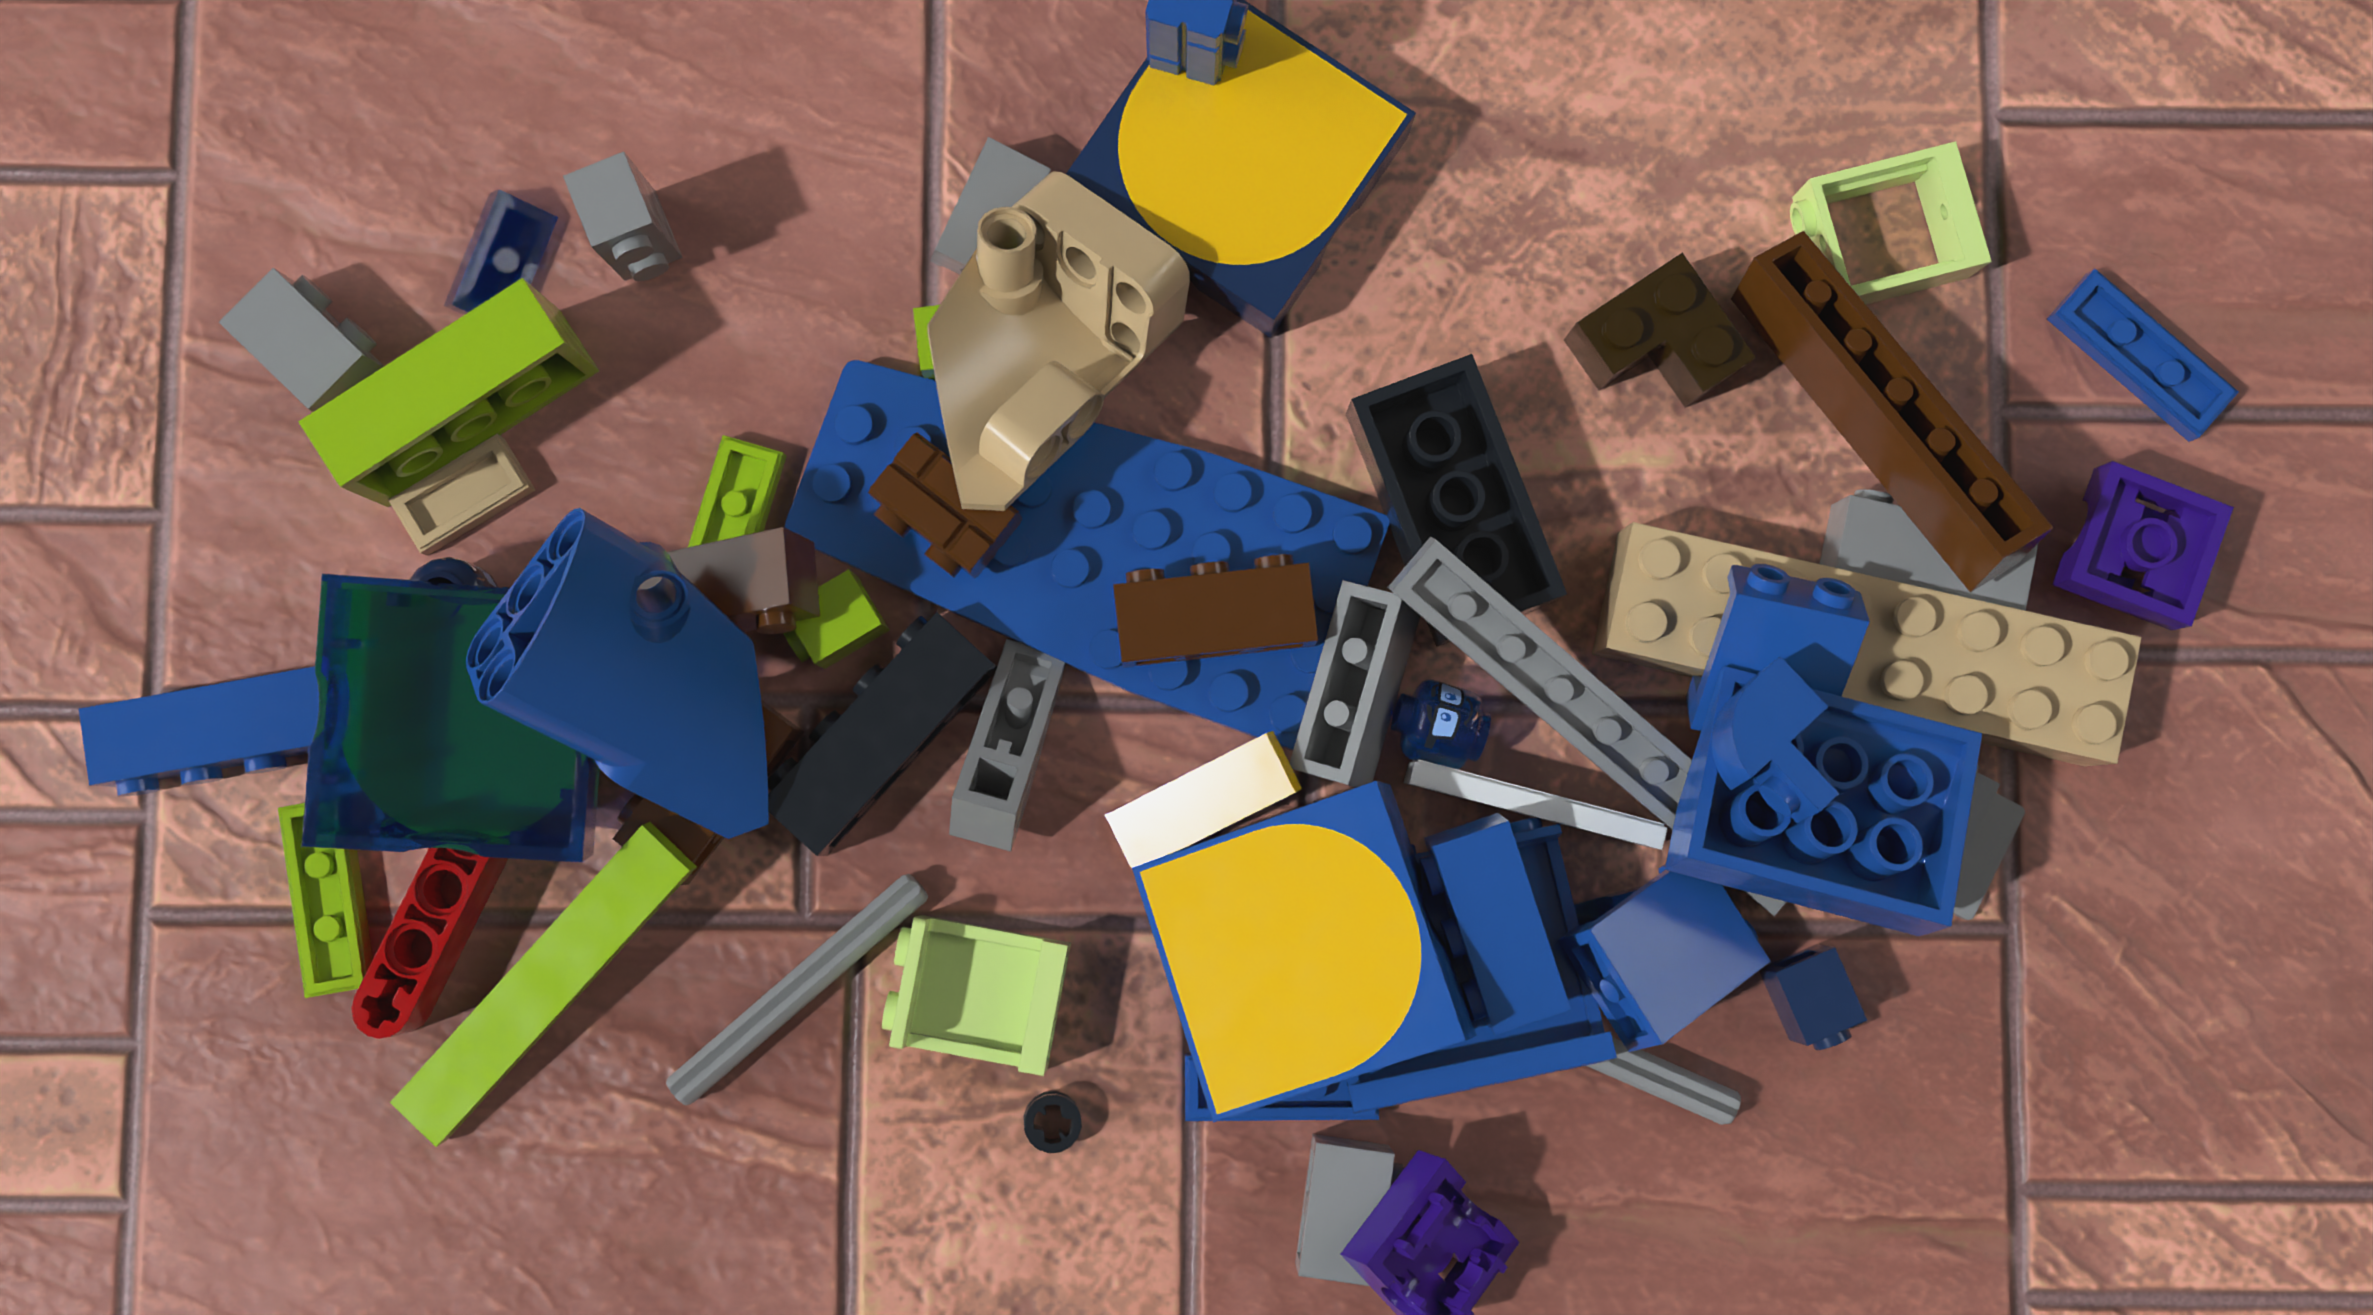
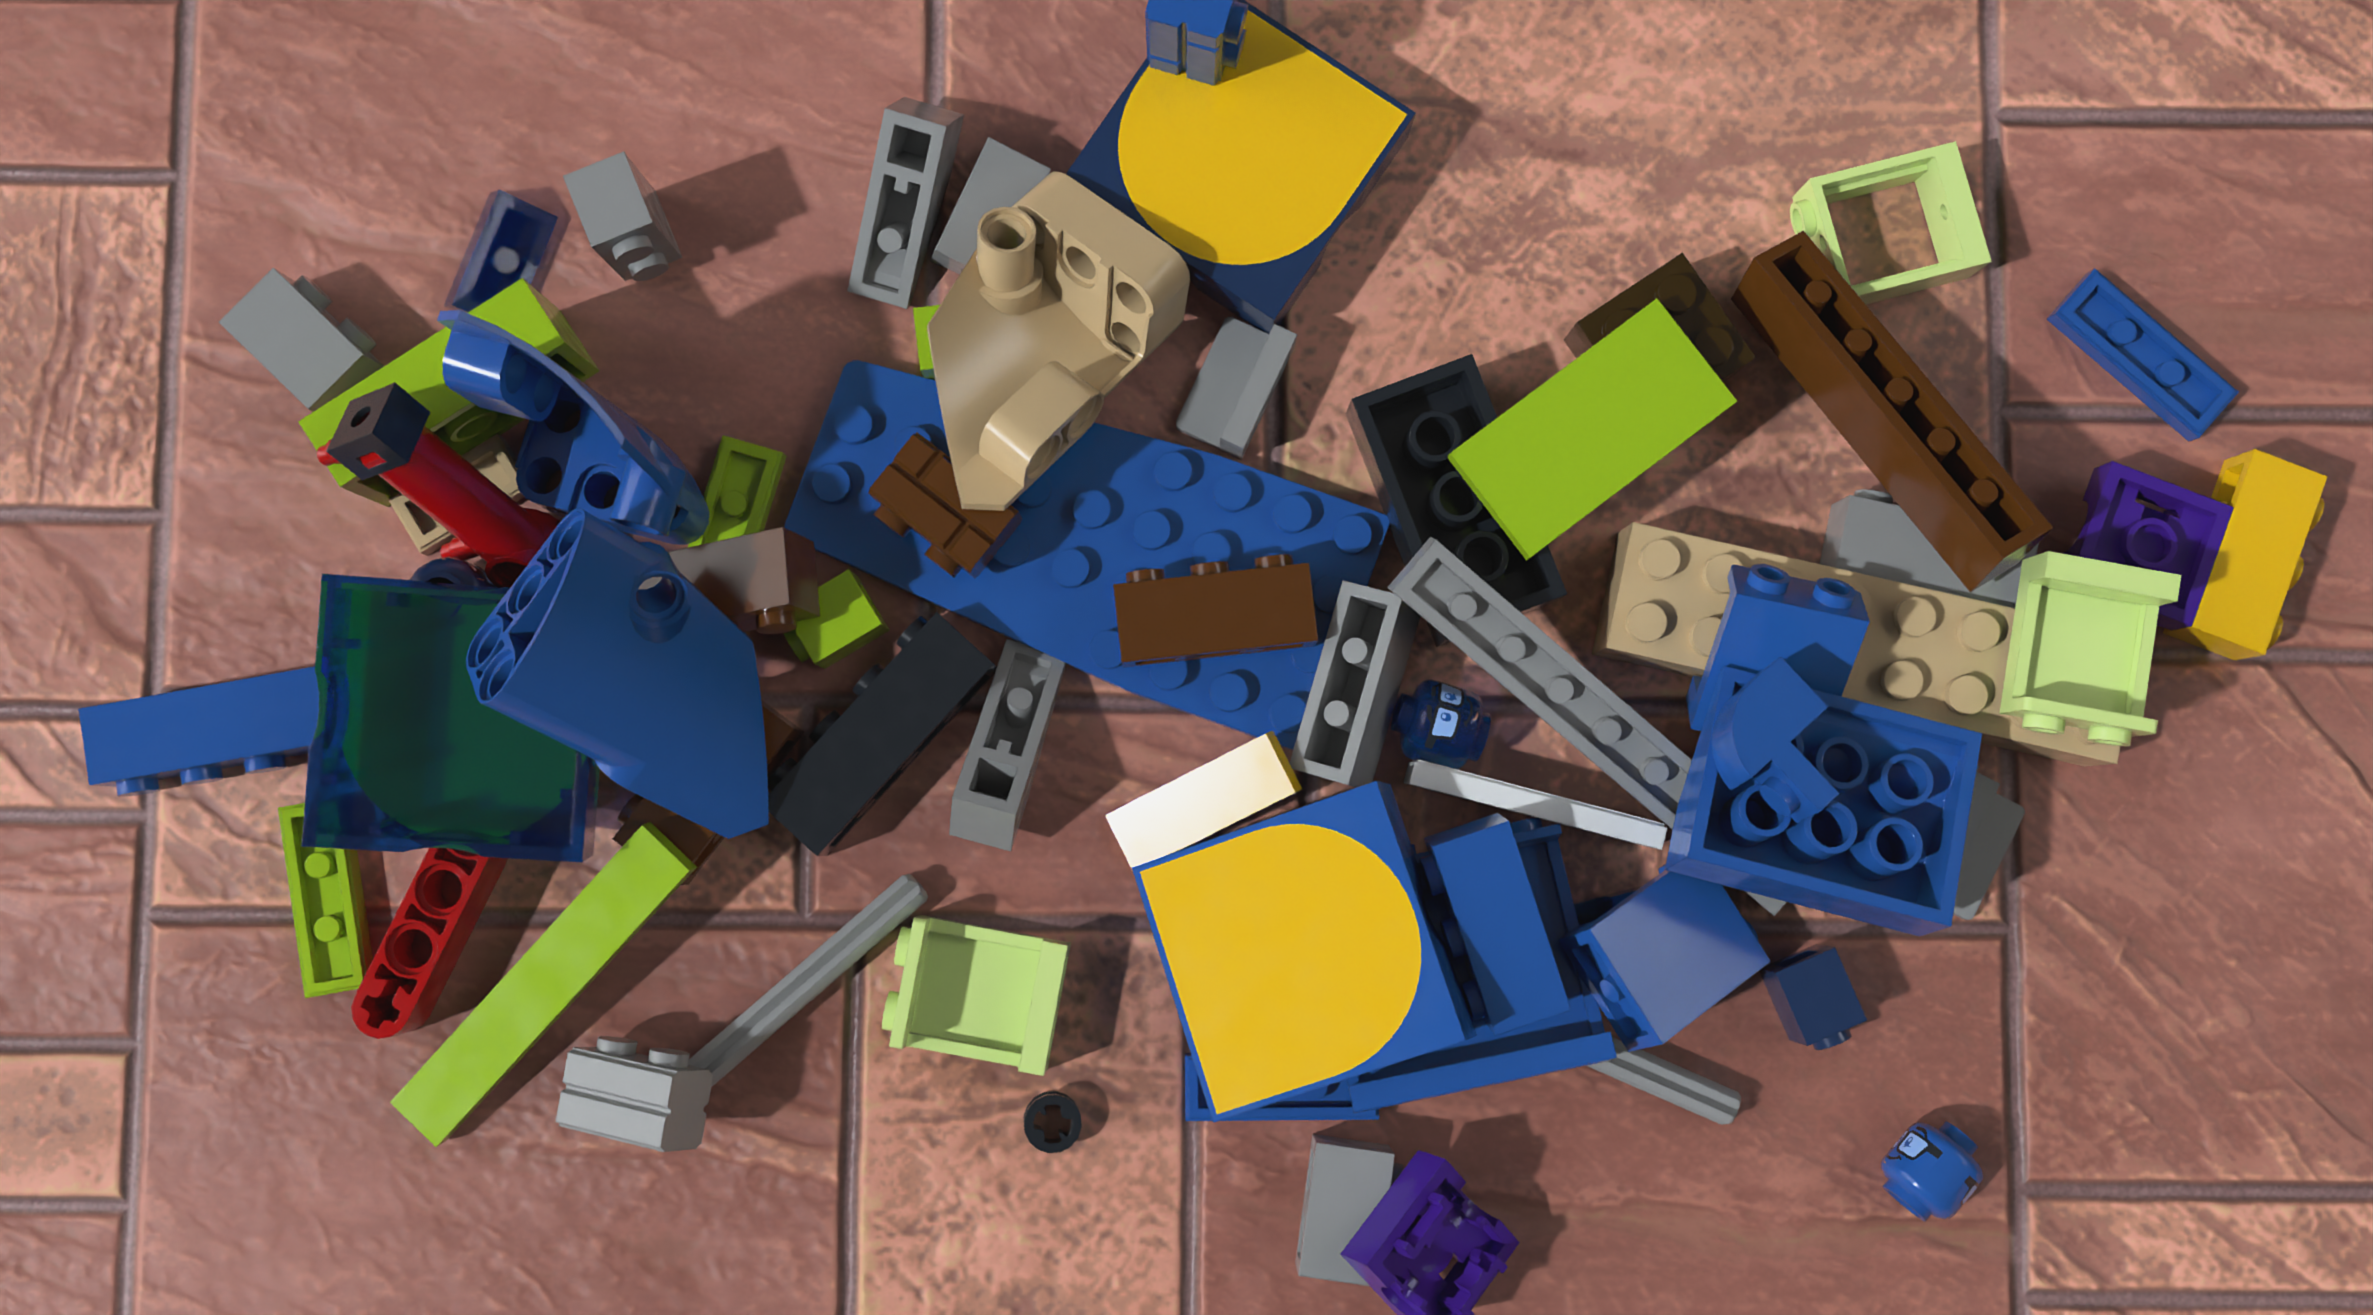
(389, 438): none -> red piece
(600, 452): none -> blue panel
(635, 1096): none -> light grey brick
(904, 199): none -> light grey slope
(1235, 385): none -> light grey panel
(1591, 429): none -> lime tile
(1932, 1170): none -> blue head
(2084, 646): none -> yellowish green panel
(2258, 554): none -> yellow brick

